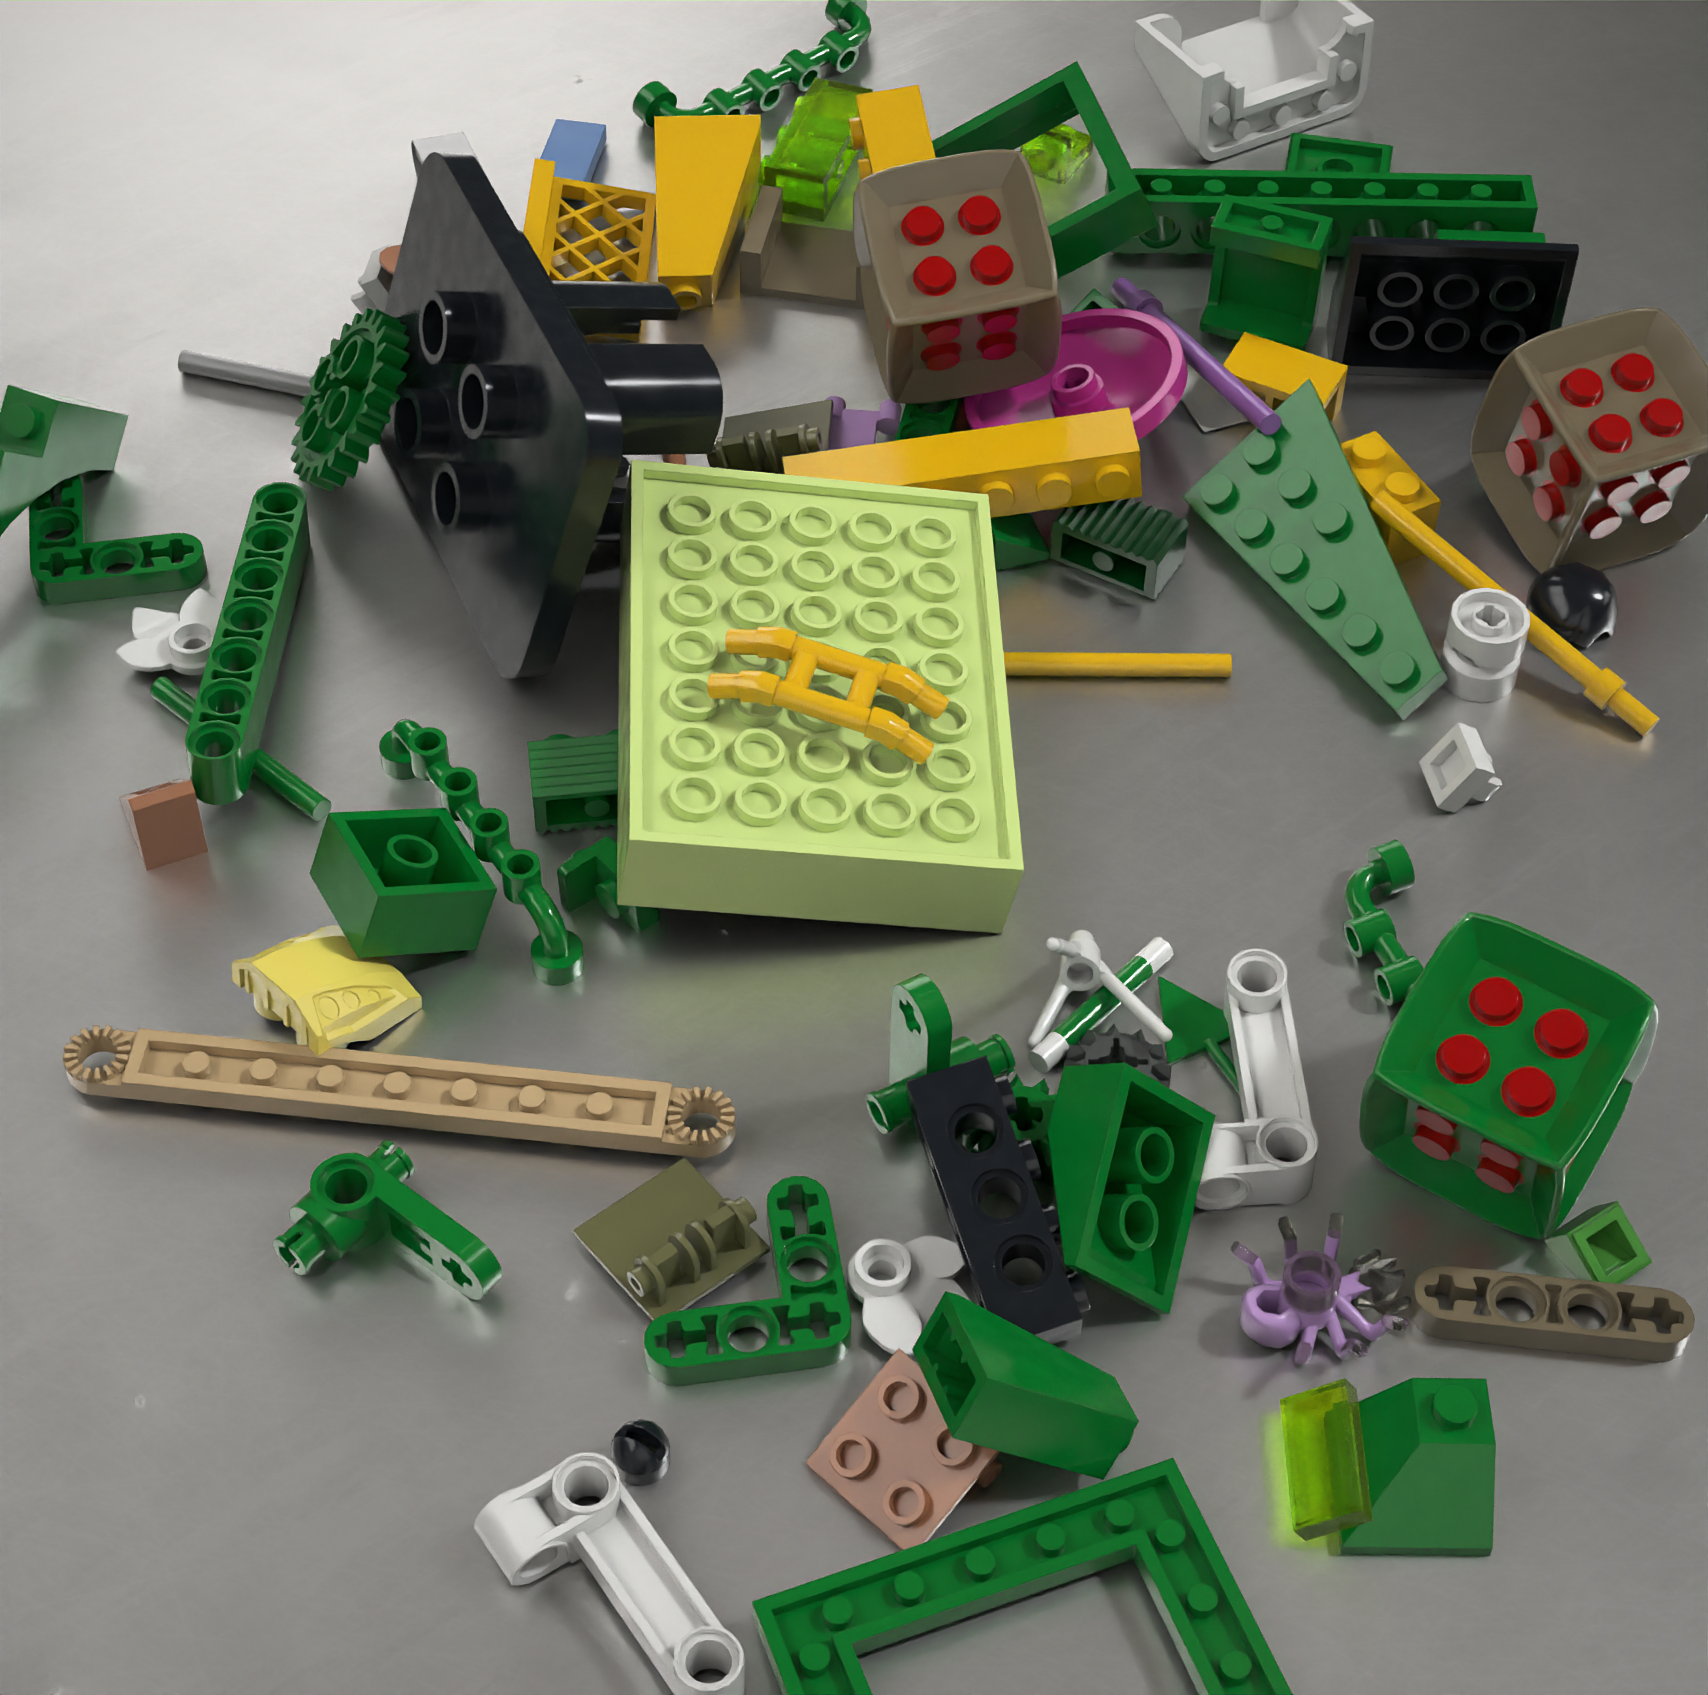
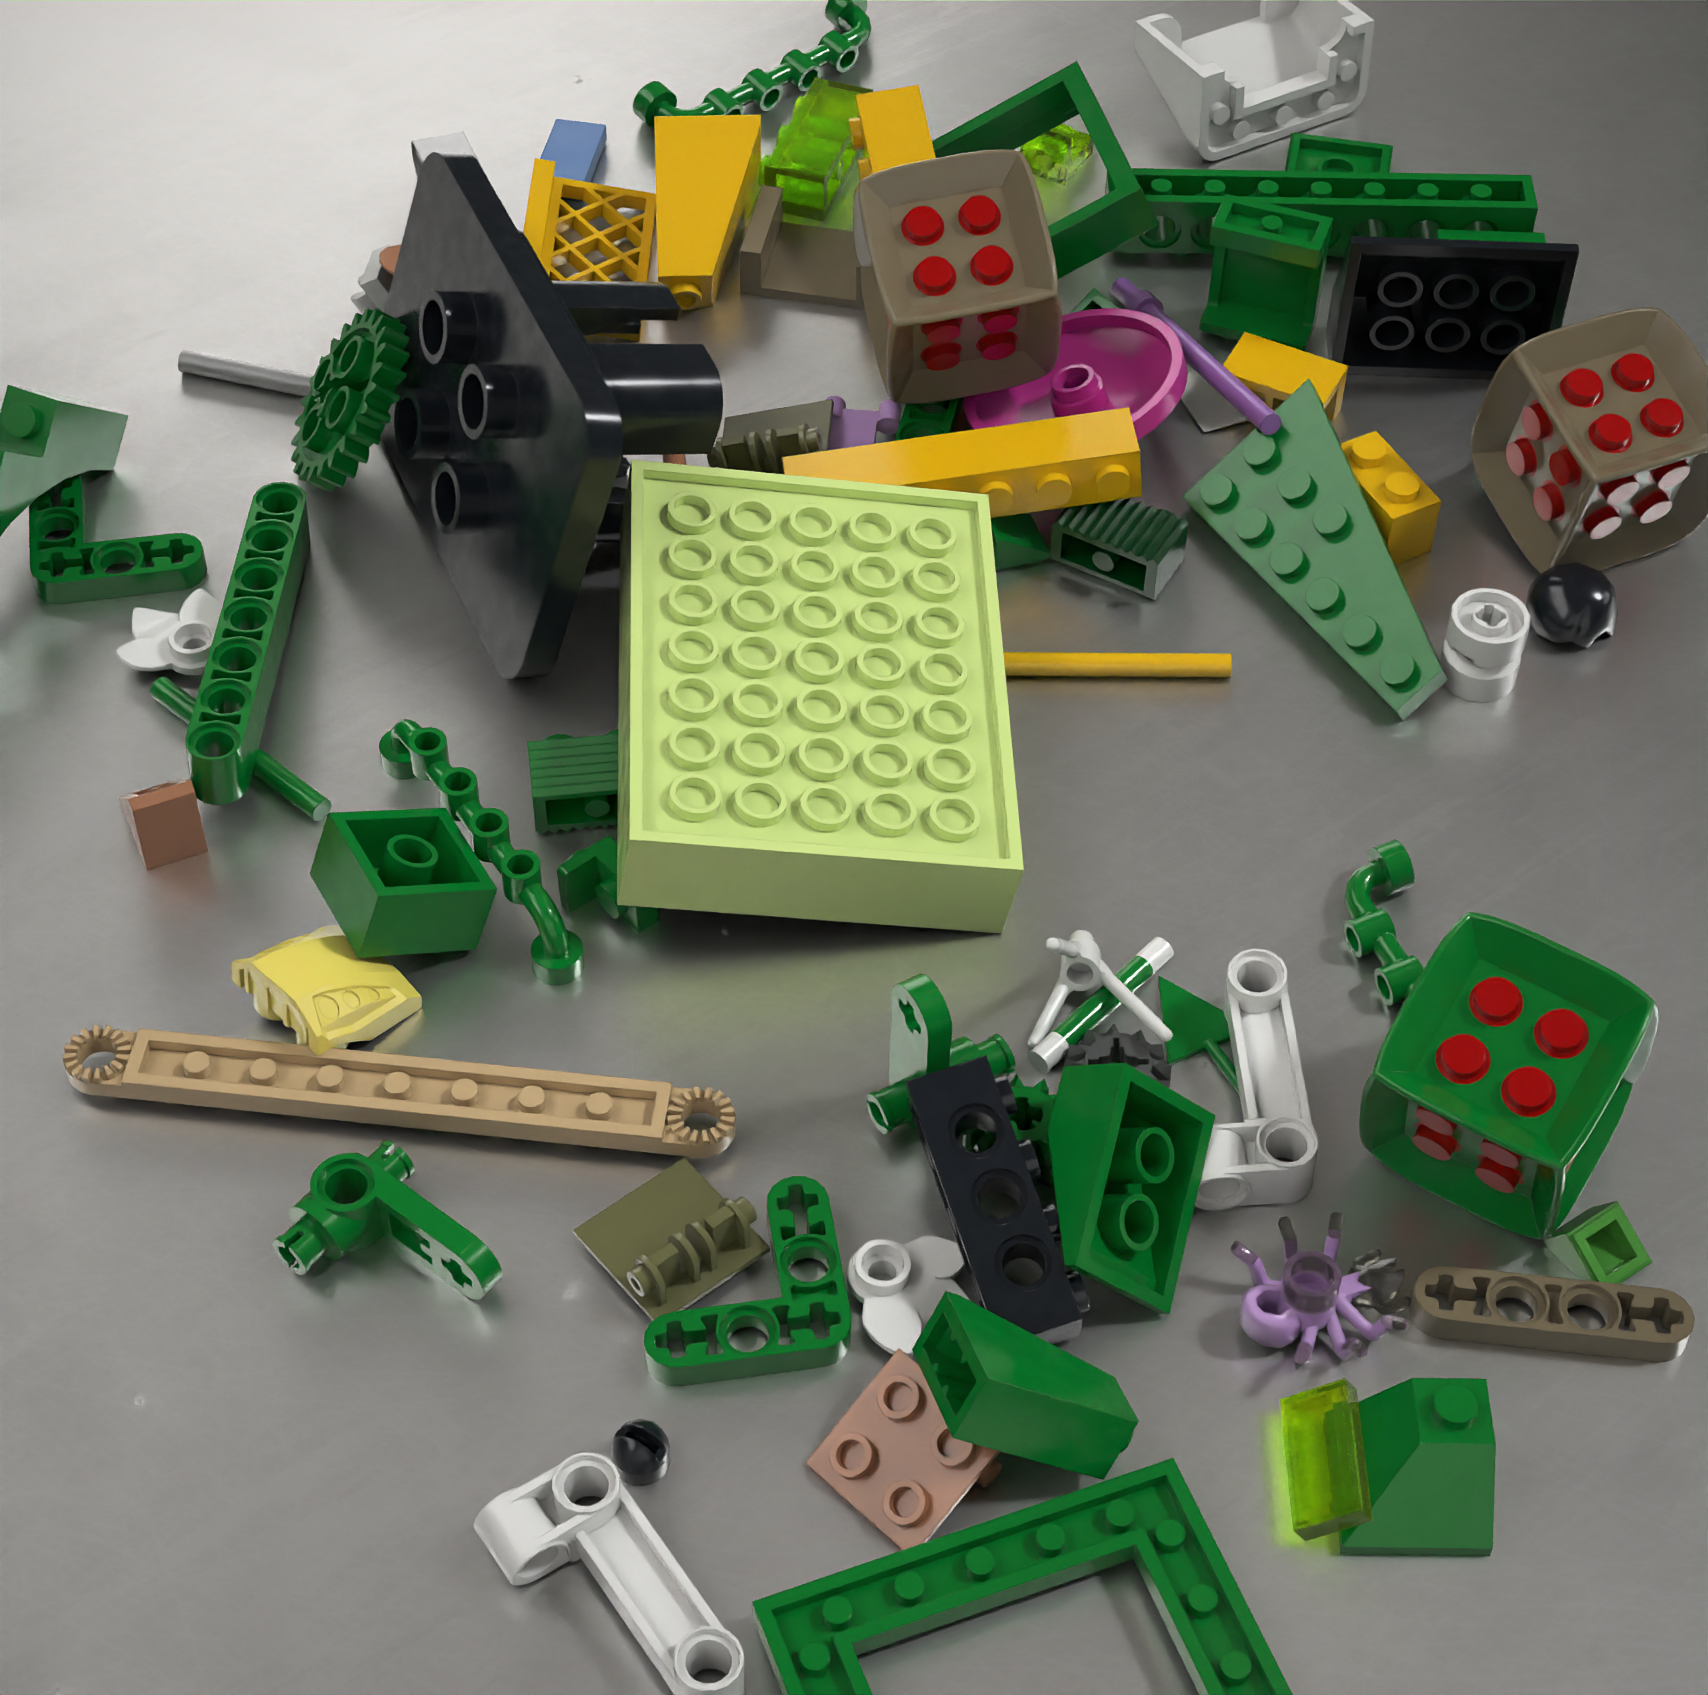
(849, 713): yellow piece -> none
(1459, 769): white tile -> none
(1602, 686): yellow bar -> none

